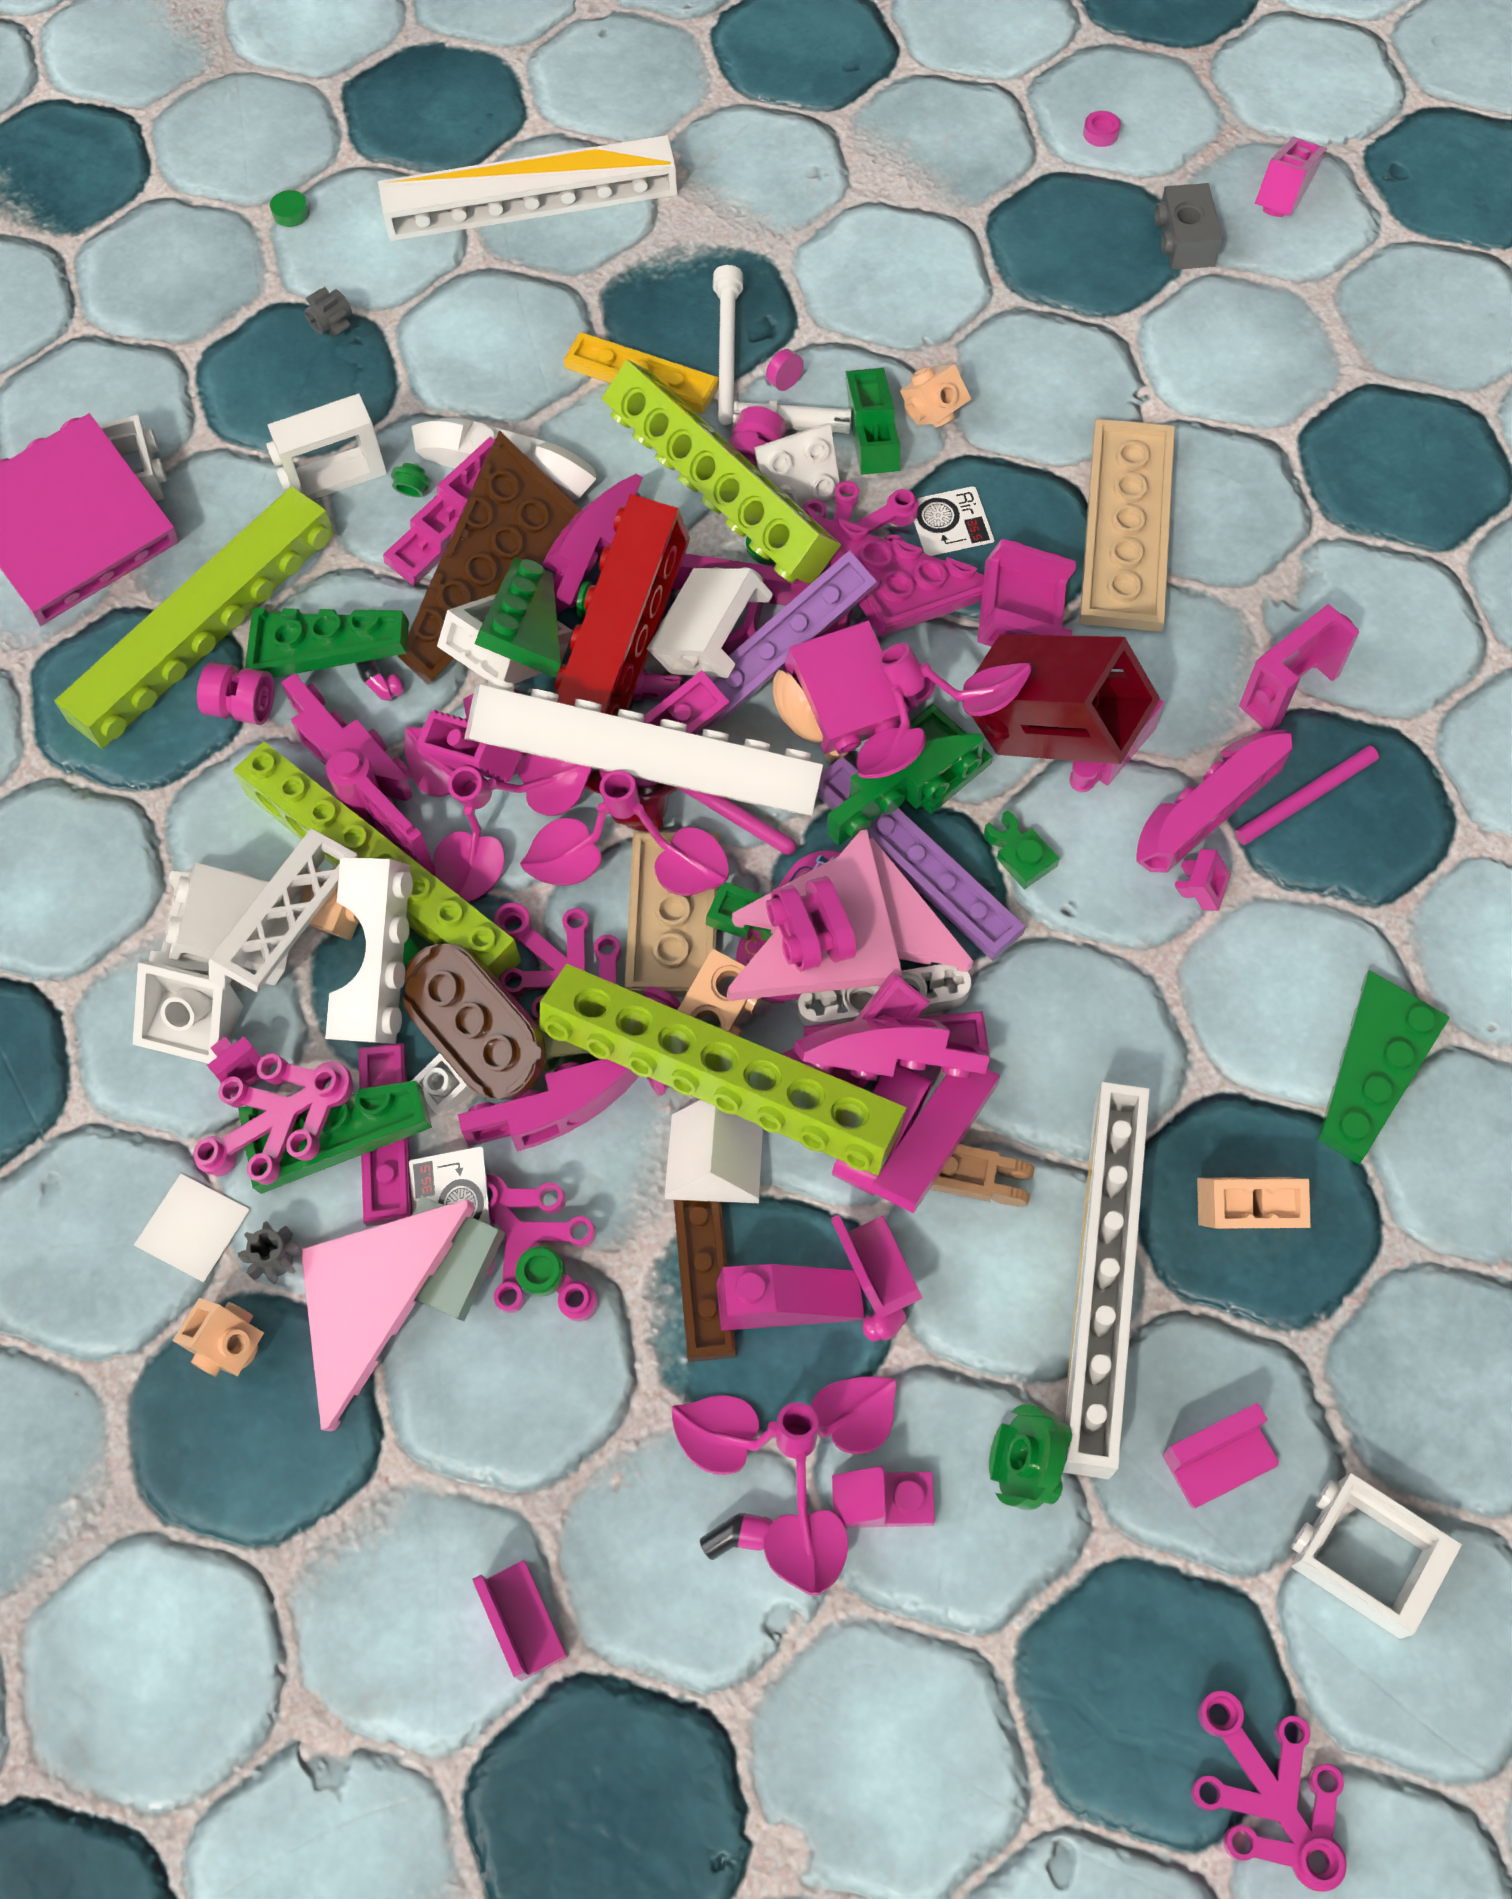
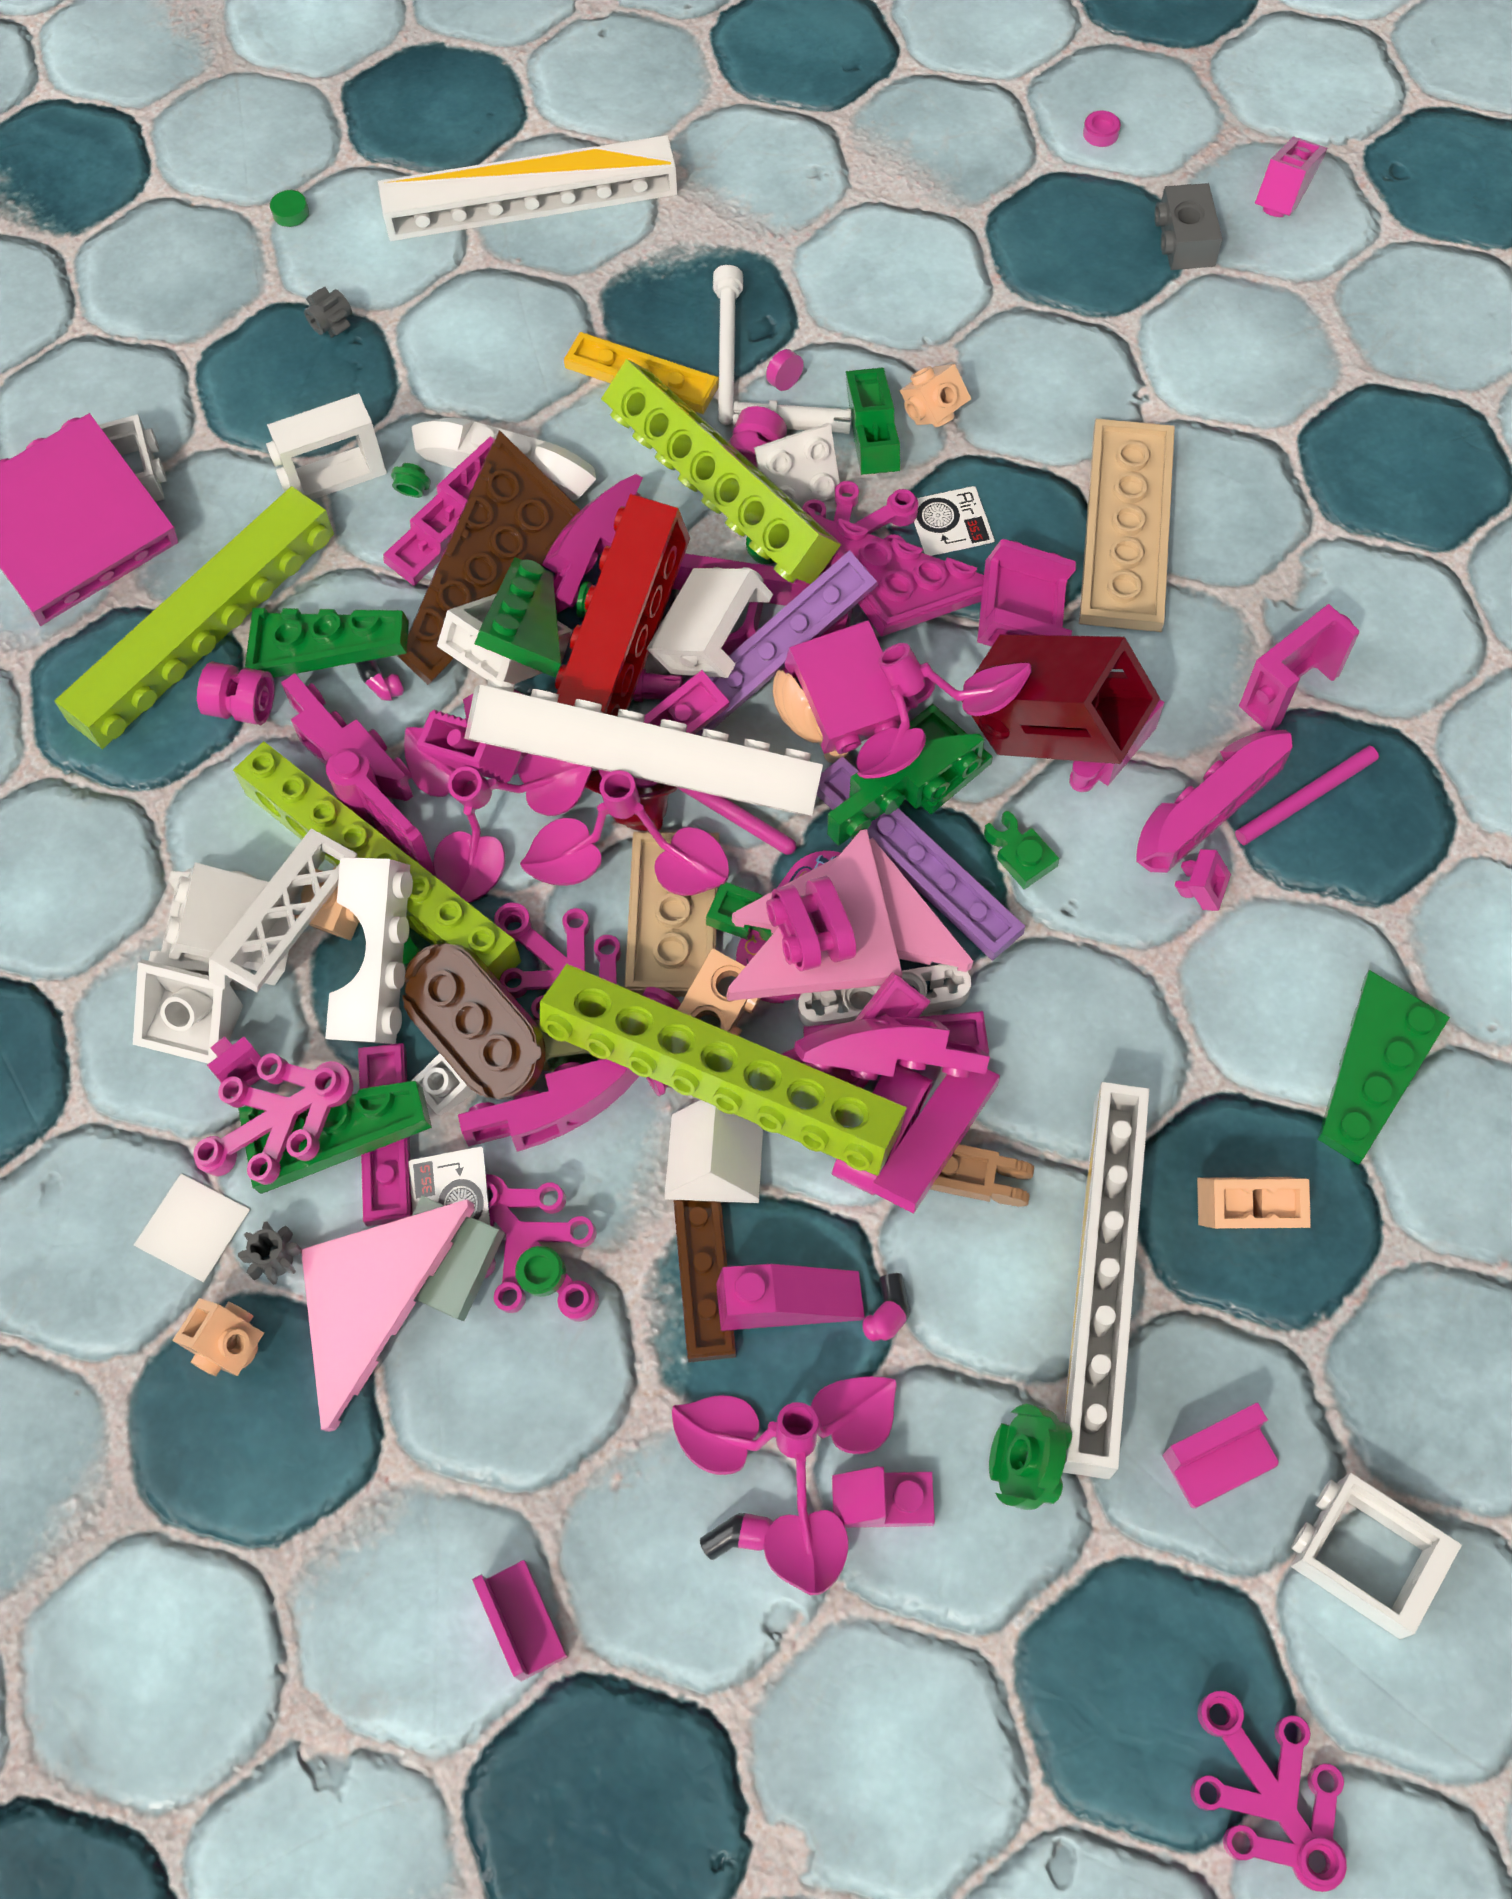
(878, 1265): dark pink panel -> none

